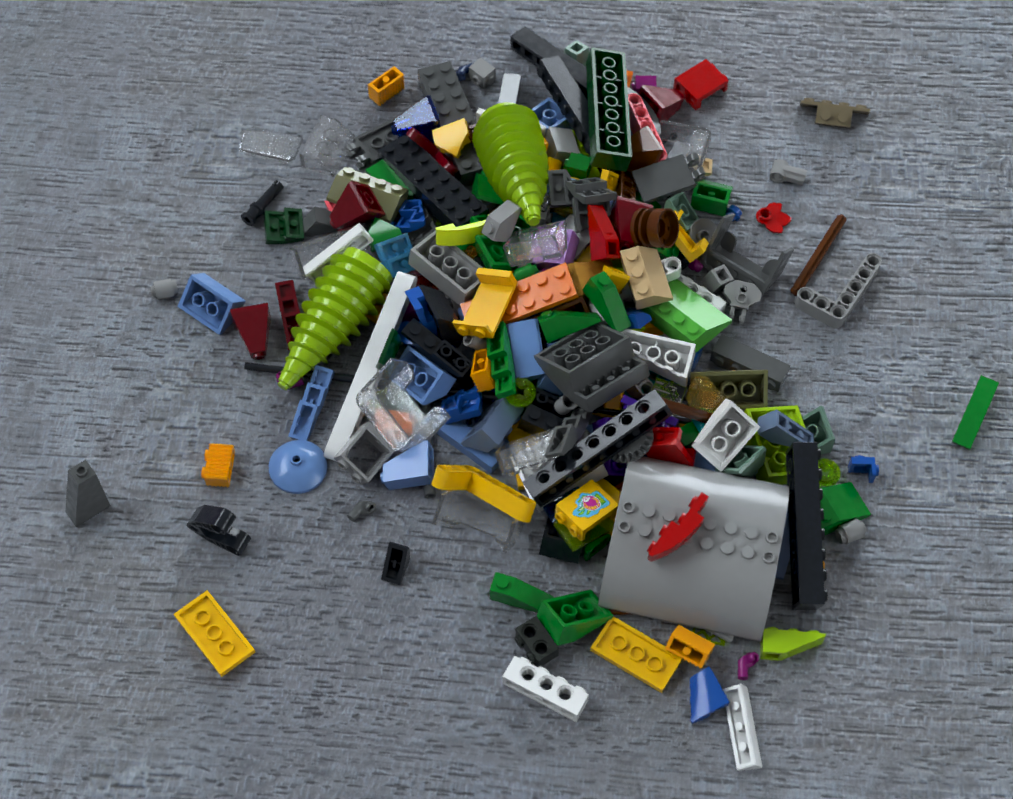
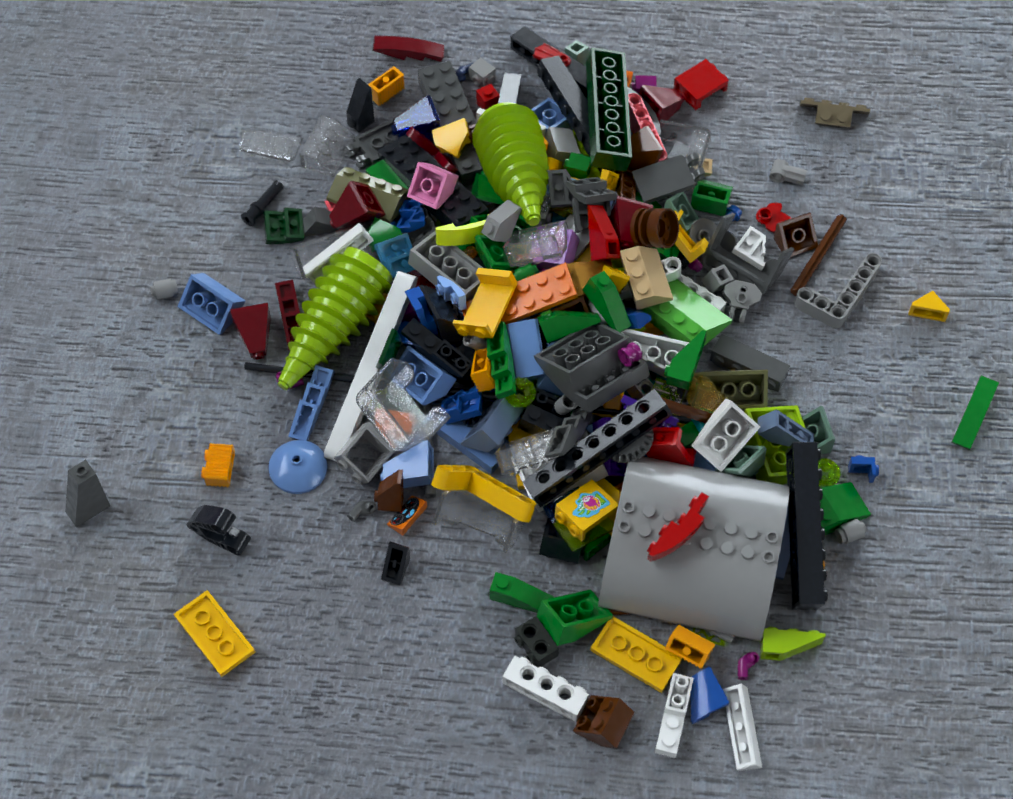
(360, 108): none -> black slope
(390, 493): none -> reddish brown slope
(408, 47): none -> dark red slope
(410, 513): none -> slope
(431, 185): none -> bright pink slope
(451, 291): none -> light blue slope
(487, 97): none -> red brick
(547, 51): none -> red piece
(604, 721): none -> reddish brown slope
(629, 354): none -> magenta wheel
(674, 715): none -> white slope
(684, 364): none -> green slope
(752, 248): none -> white wing
(796, 233): none -> reddish brown slope
(929, 307): none -> yellow slope

